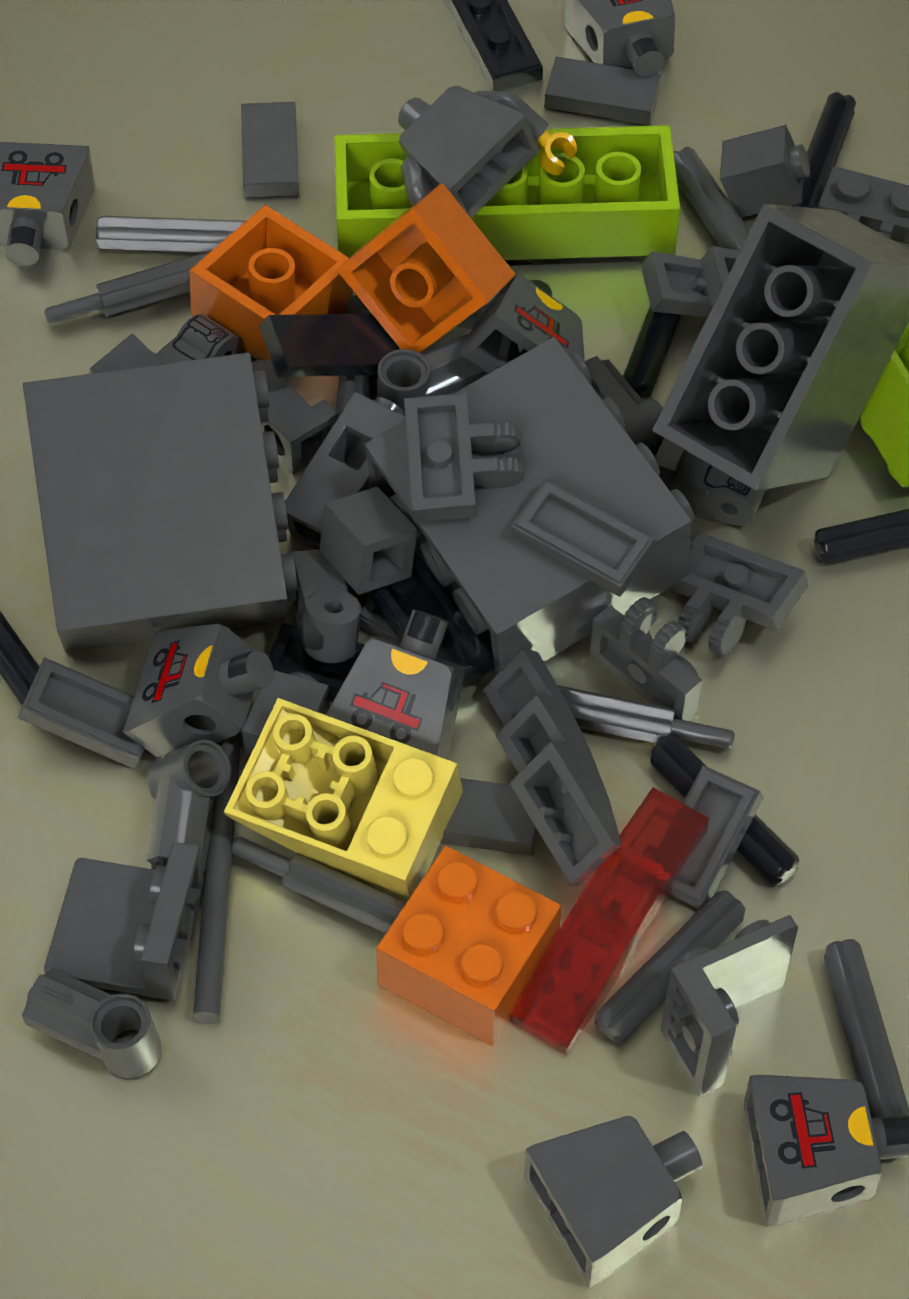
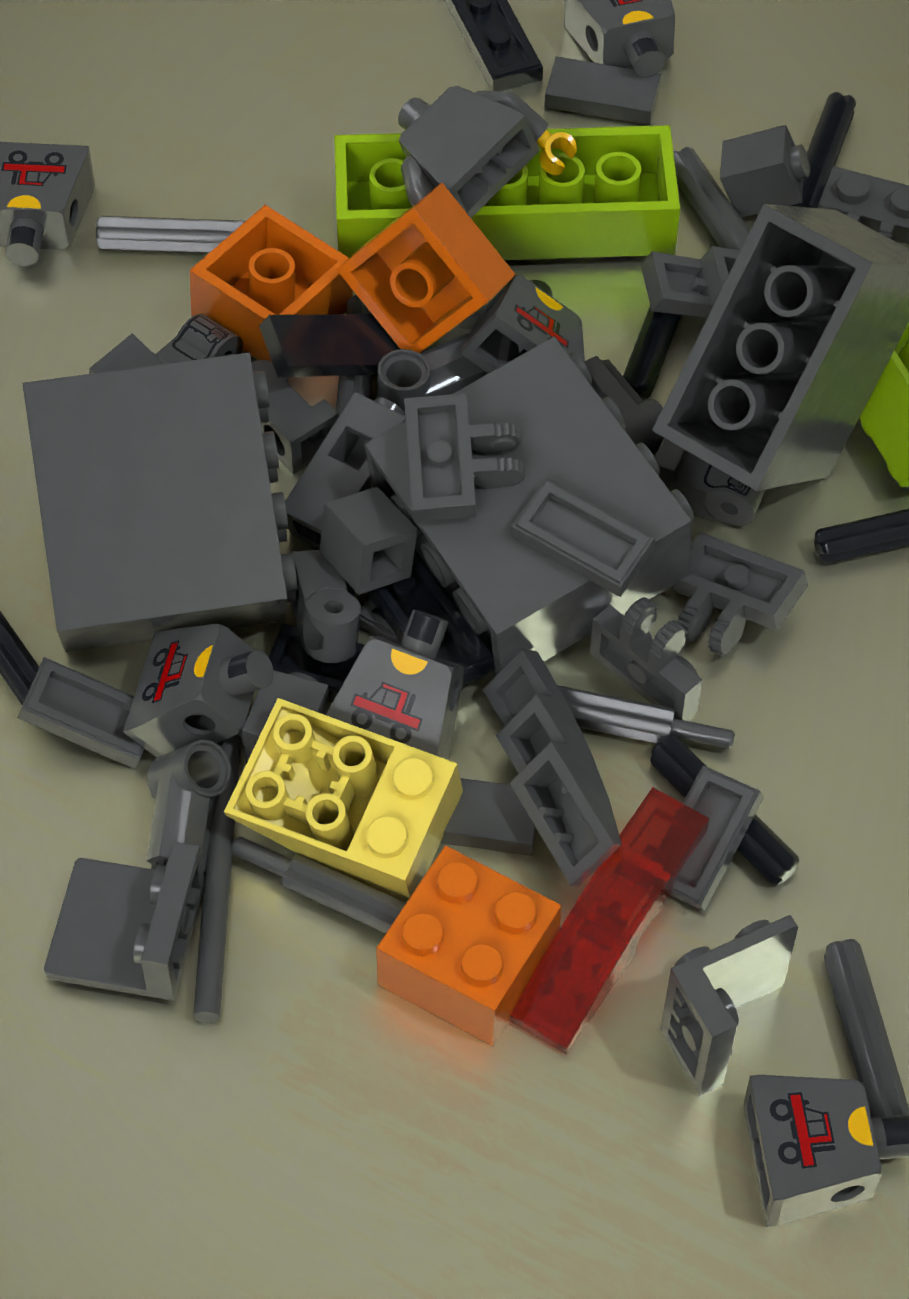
(91, 1021): dark grey piece -> none
(130, 291): dark grey axle -> none
(269, 149): dark grey tile -> none
(610, 1190): dark grey torso -> none
(650, 983): dark grey axle -> none

